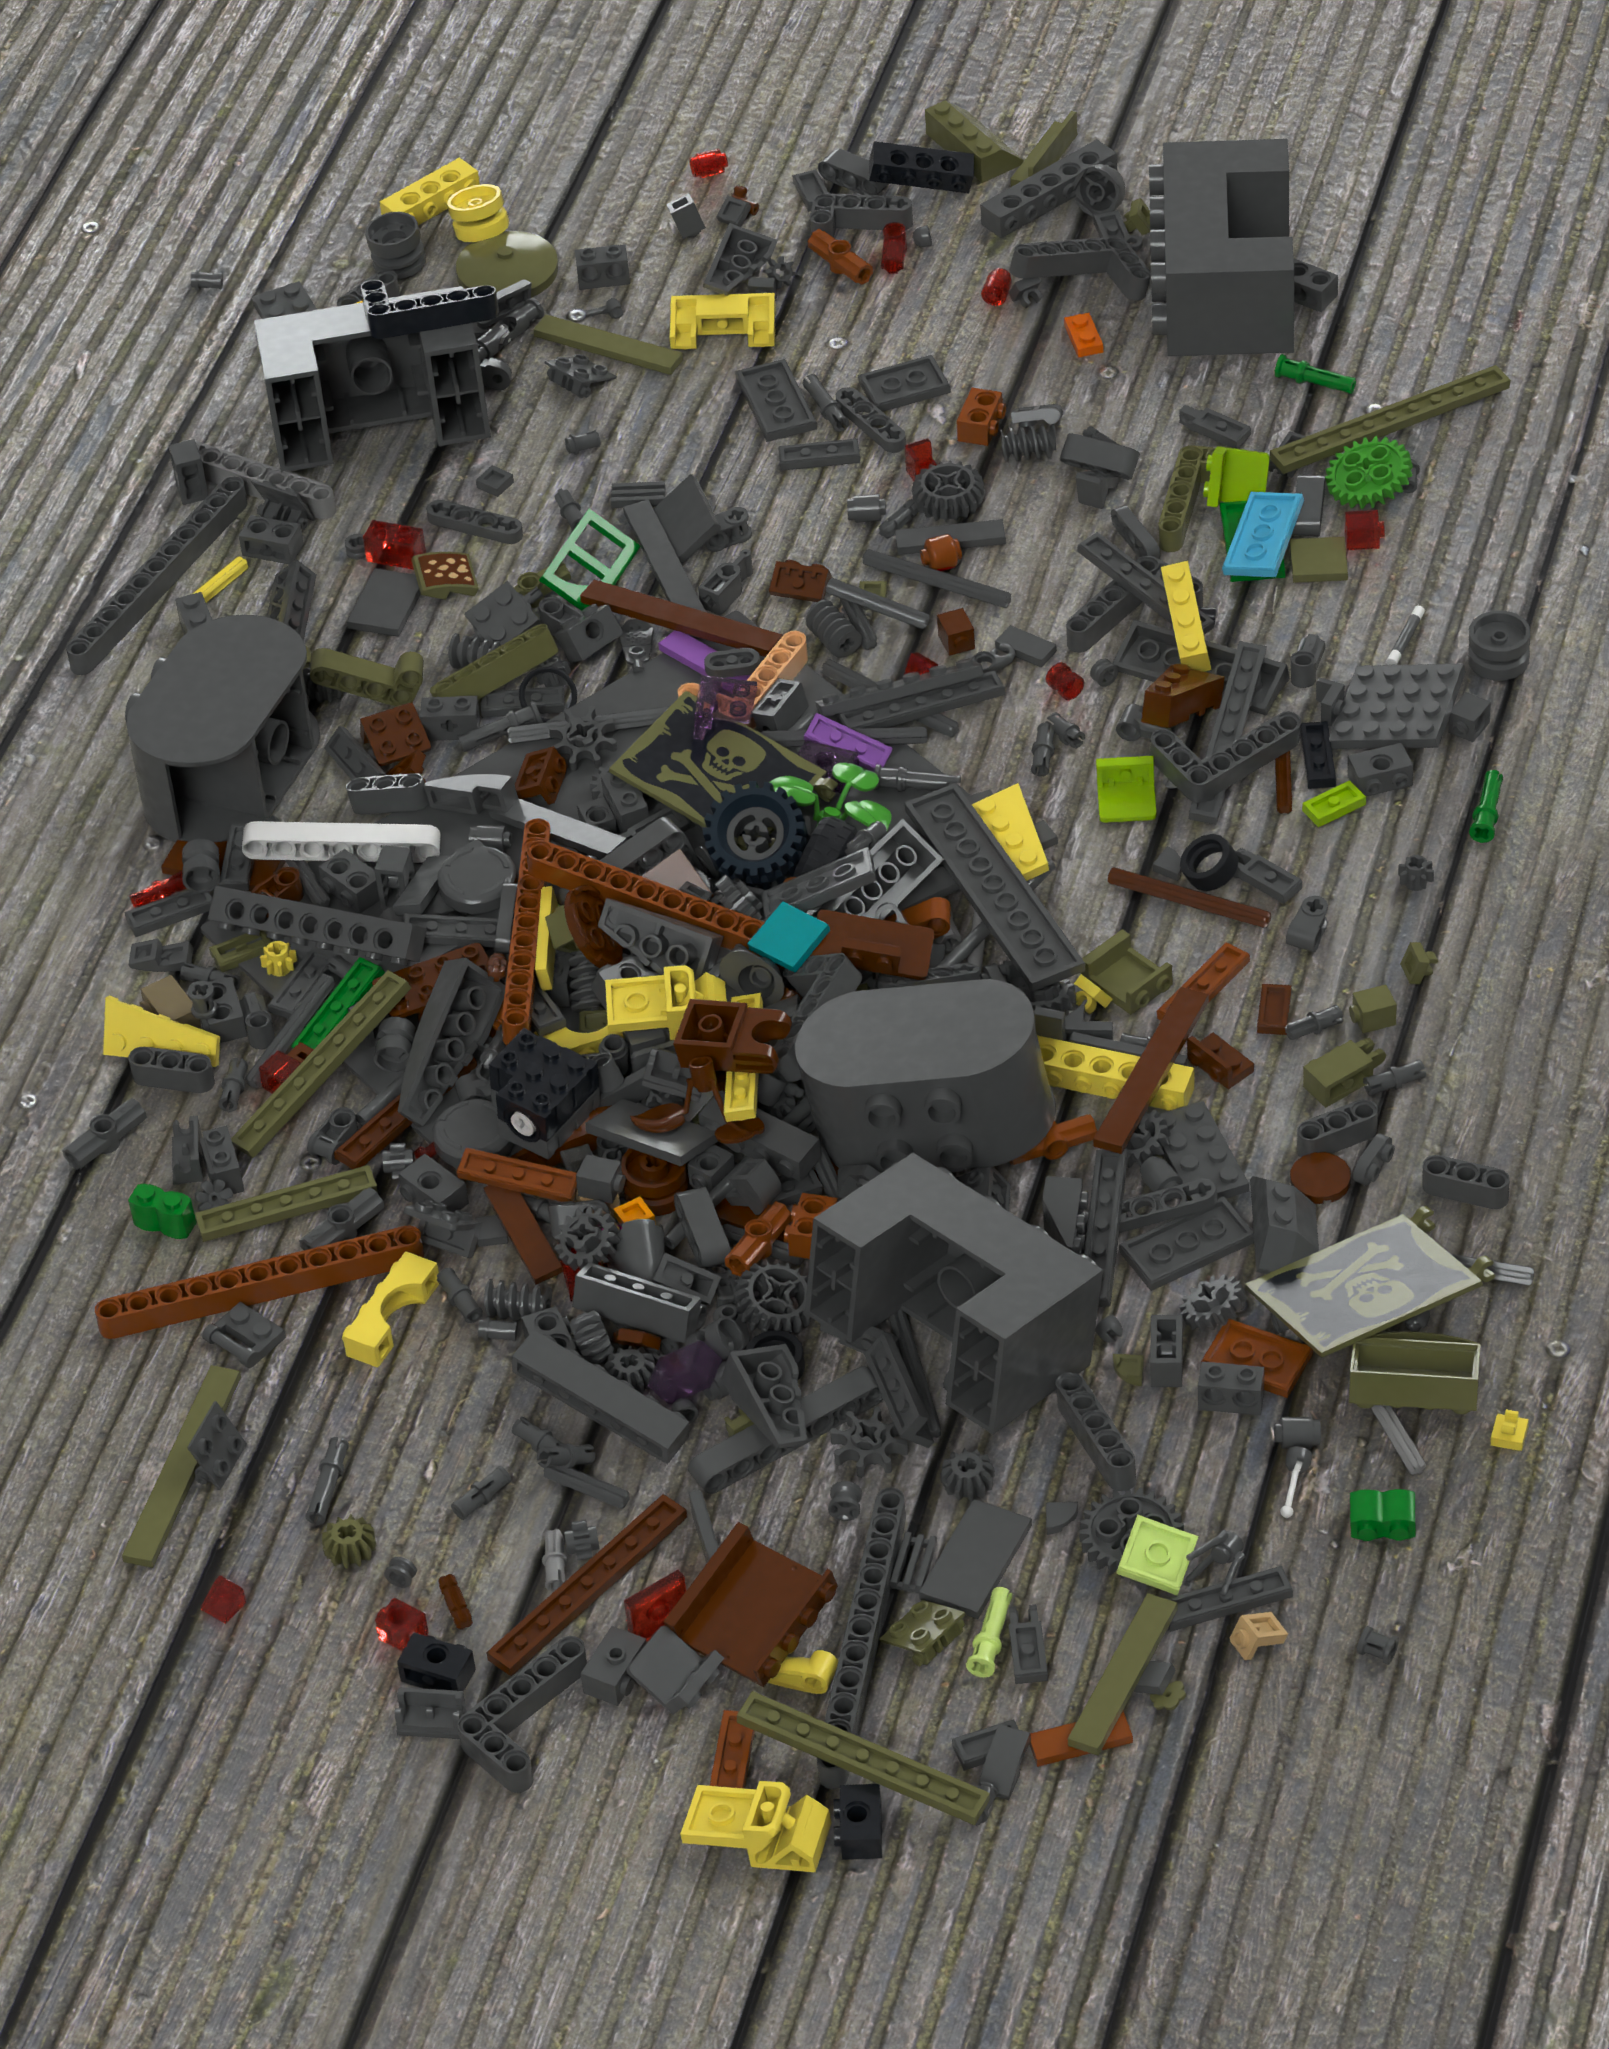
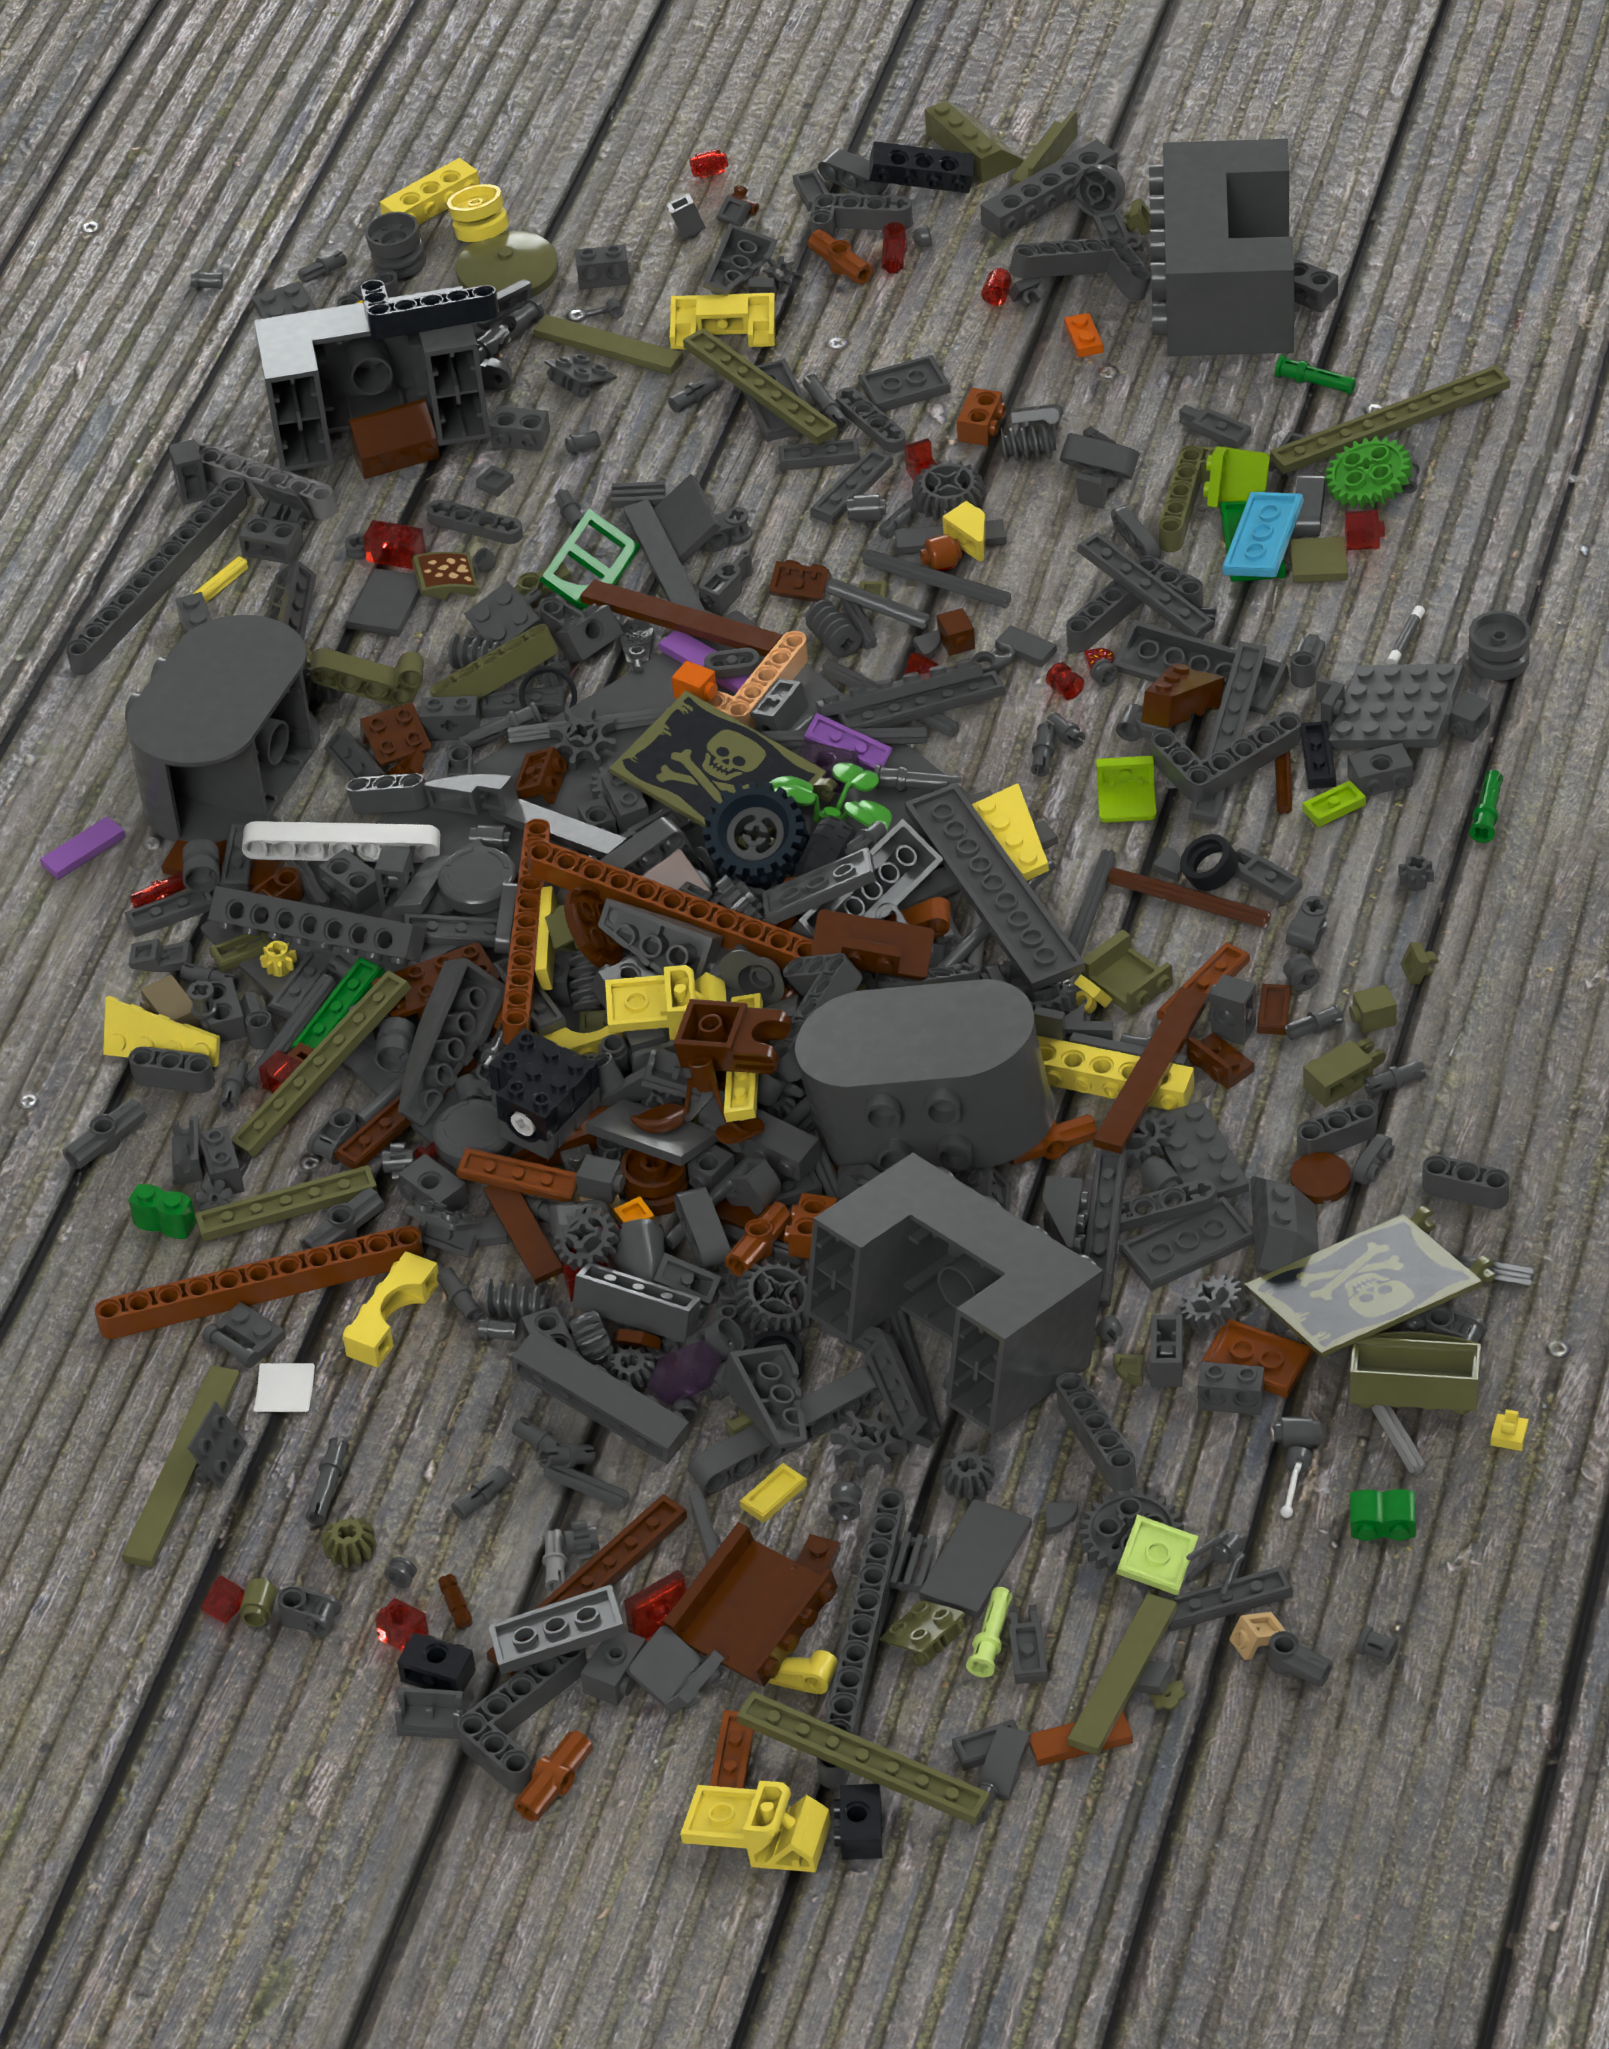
(82, 848): none -> medium lavender tile
(258, 1602): none -> olive brick
(284, 1387): none -> white sticker
(307, 1611): none -> dark grey piece
(322, 266): none -> dark grey axle
(393, 439): none -> reddish brown slope
(459, 761): none -> dark grey piece
(484, 560): none -> dark grey hinge
(497, 966): reddish brown axle -> none
(519, 428): none -> dark grey brick
(547, 1644): none -> dark grey plate
(553, 1776): none -> dark orange piece
(693, 393): none -> dark grey pin
(696, 680): none -> orange brick
(722, 701): clear purple bracket -> none
(760, 386): none -> olive plate
(773, 1493): none -> light yellow tile
(788, 936): teal tile -> none
(819, 1553): none -> reddish brown plate
(853, 483): none -> dark grey tile
(927, 644): none -> dark grey tile
(967, 526): none -> light yellow slope
(1091, 900): none -> dark grey axle
(1093, 655): none -> clear red tile
(1185, 616): light yellow arch -> none
(1232, 1009): none -> dark grey brick
(1288, 1656): none -> dark grey piece
(1301, 972): none -> dark grey wheel
(1454, 1323): none -> dark grey piece

